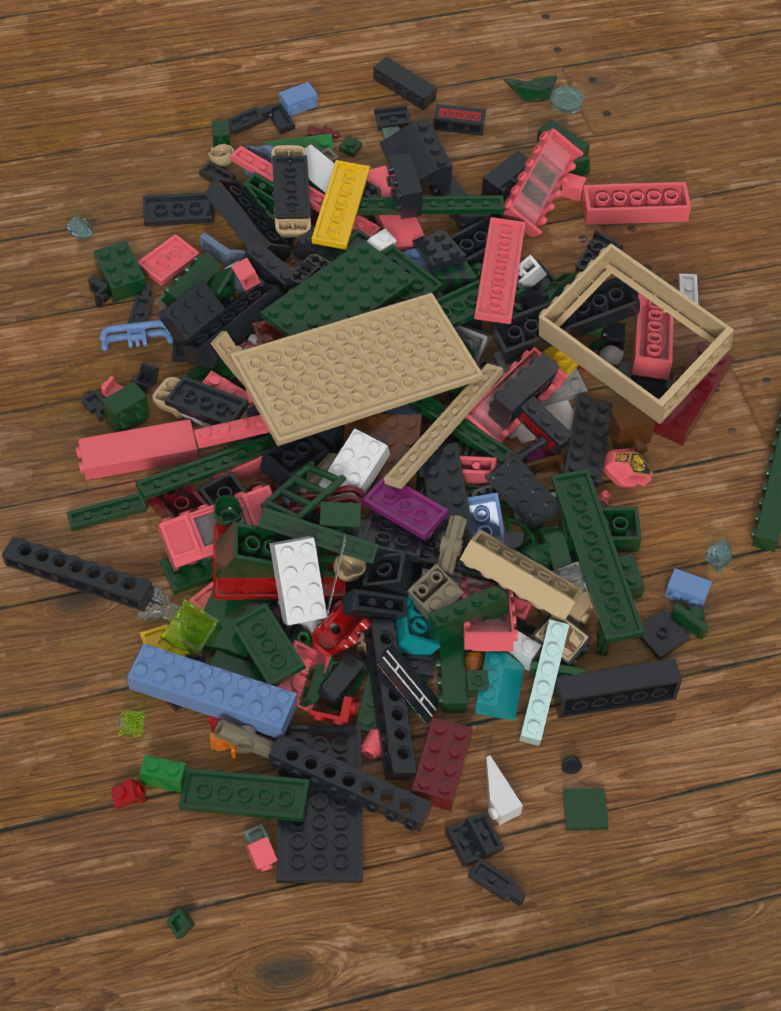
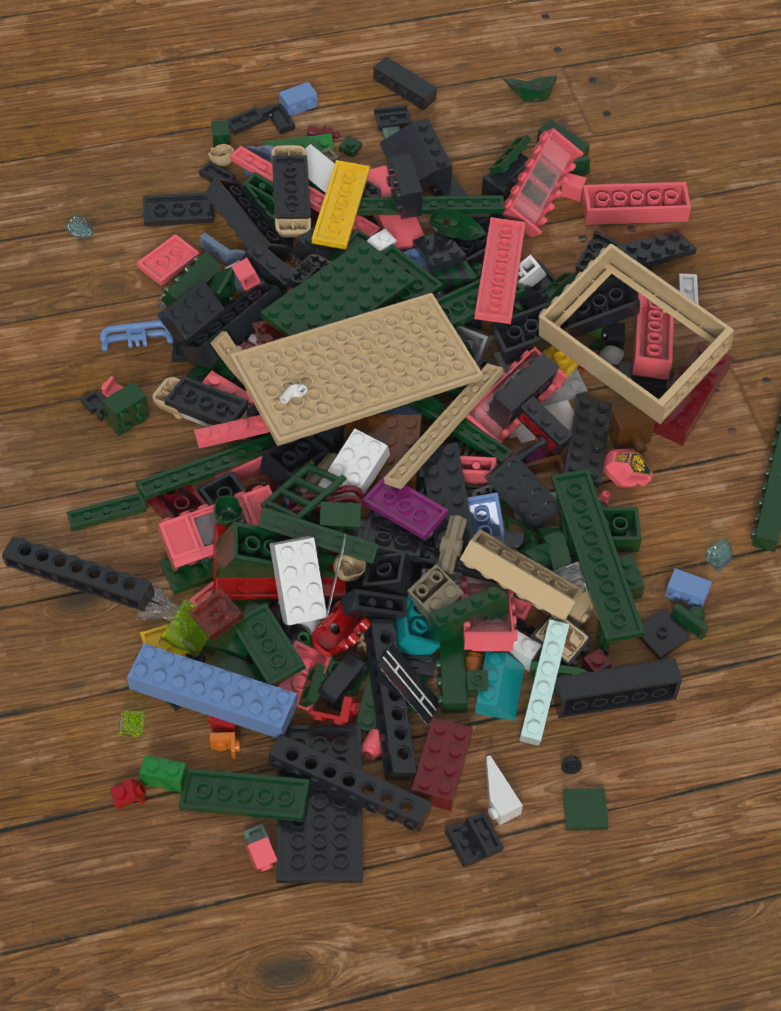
(100, 290): black bracket -> none
(120, 271): dark green brick -> none
(137, 449): coral brick -> none
(142, 306): black hinge -> none
(147, 377): black bracket -> none
(180, 923): dark green plate -> none
(216, 614): none -> clear red plate
(244, 738): dark tan piece -> none
(293, 391): none -> white arm
(459, 119): black brick -> none
(468, 226): none -> dark green piece
(496, 882): black hinge -> none
(510, 154): none -> dark green plate
(566, 99): clear light blue tile -> none
(595, 661): none -> dark red brick
(656, 249): none -> black plate

